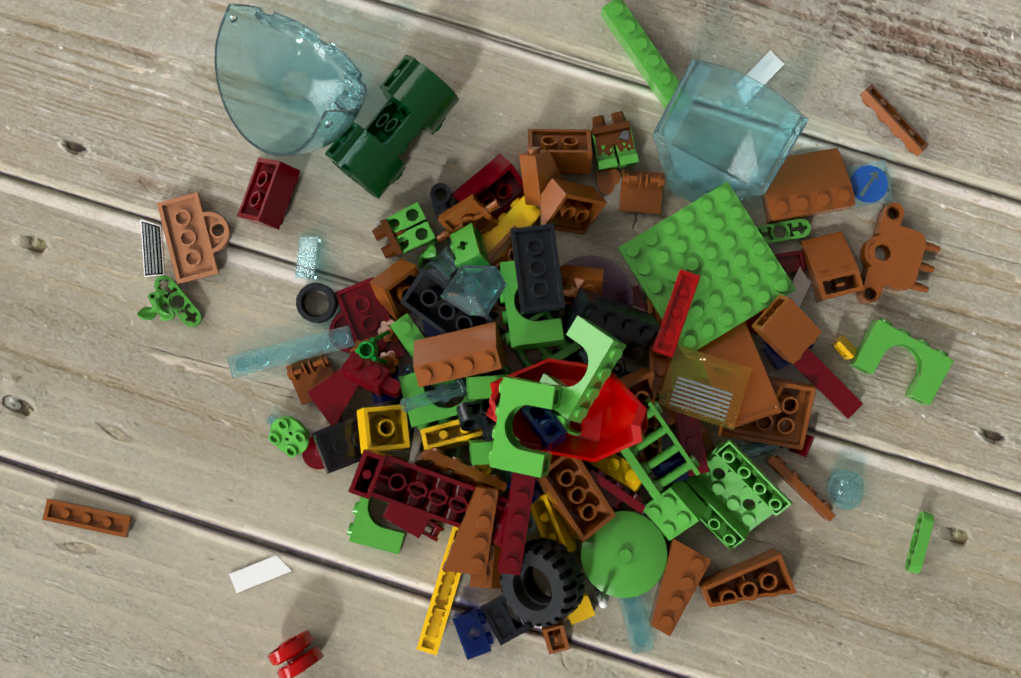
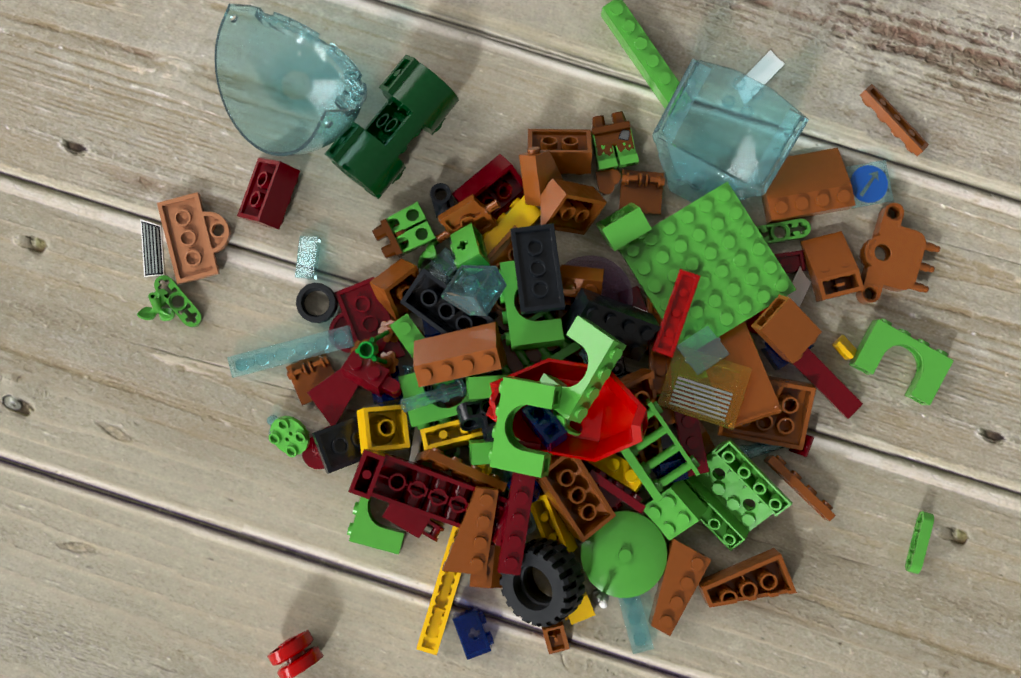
(87, 517): dark orange plate -> none
(258, 573): white sticker -> none
(501, 621): black plate -> none
(624, 227): none -> bright green brick
(702, 350): none -> clear light blue piece
(845, 488): clear light blue piece -> none

